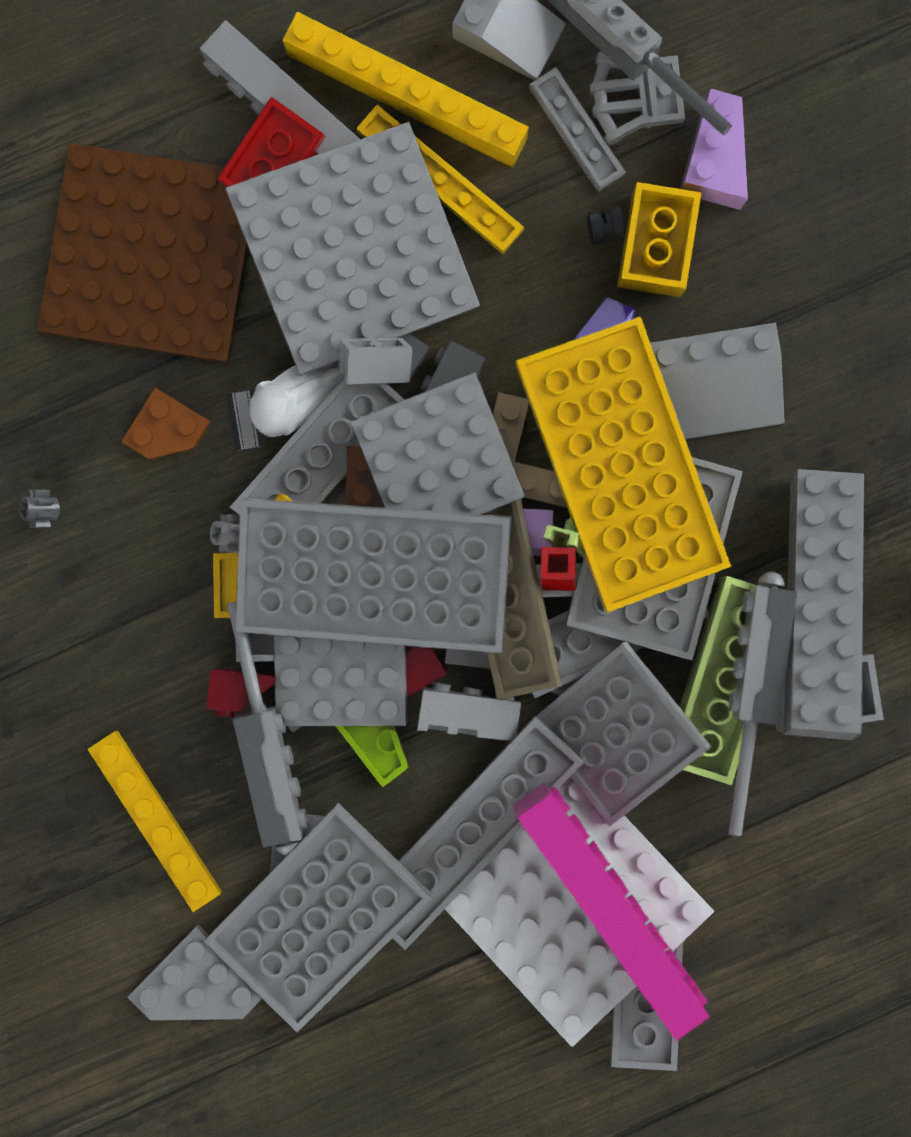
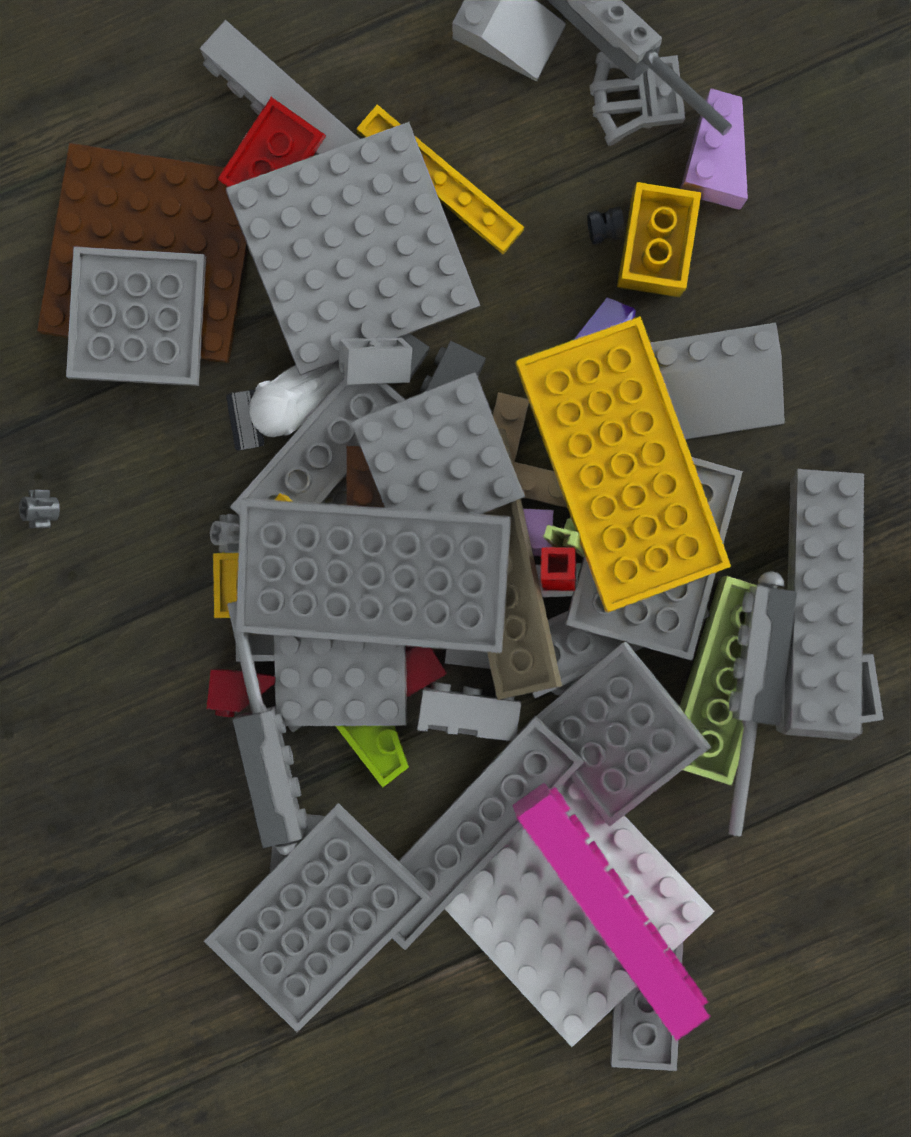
(136, 316): none -> light grey plate
(155, 821): yellow plate -> none
(165, 428): dark orange plate -> none
(194, 985): light grey plate -> none
(405, 89): yellow brick -> none
(577, 129): light grey tile -> none

